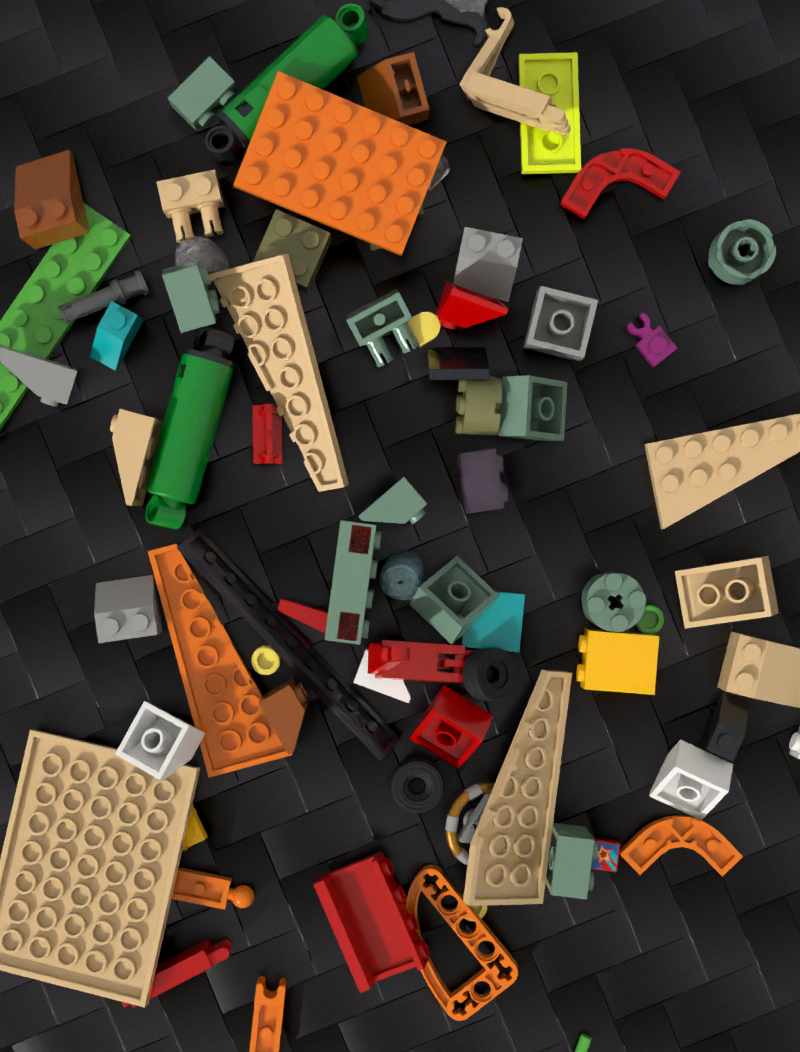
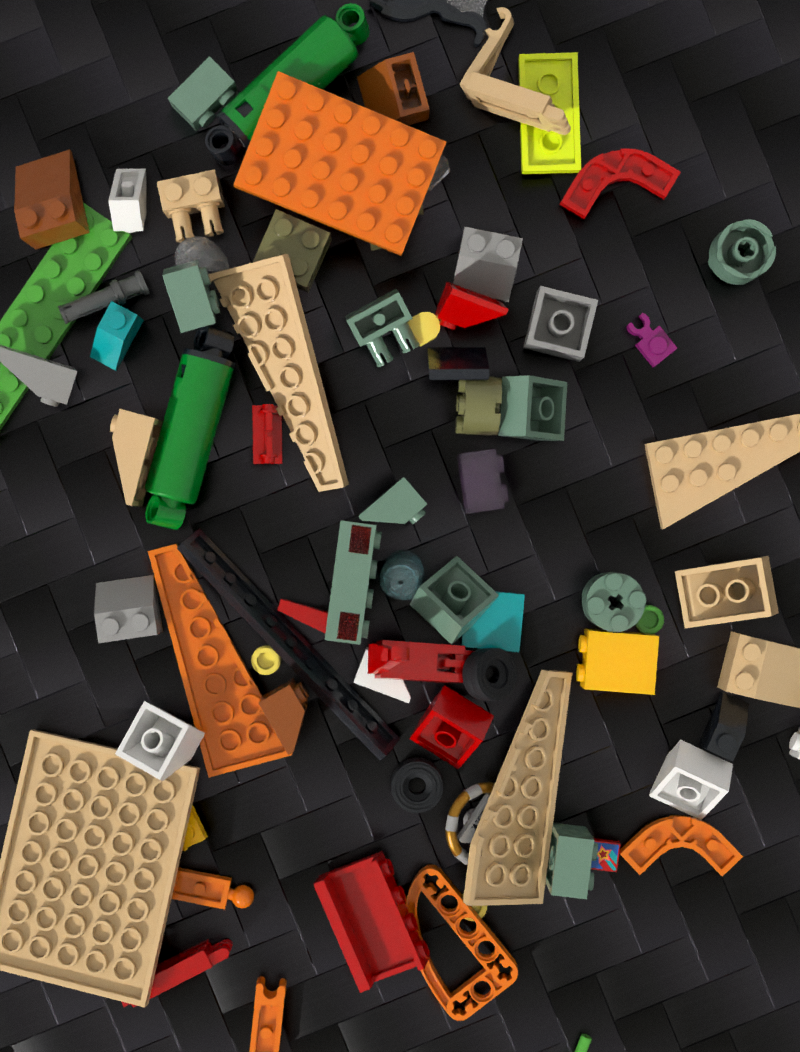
(128, 200): none -> white slope

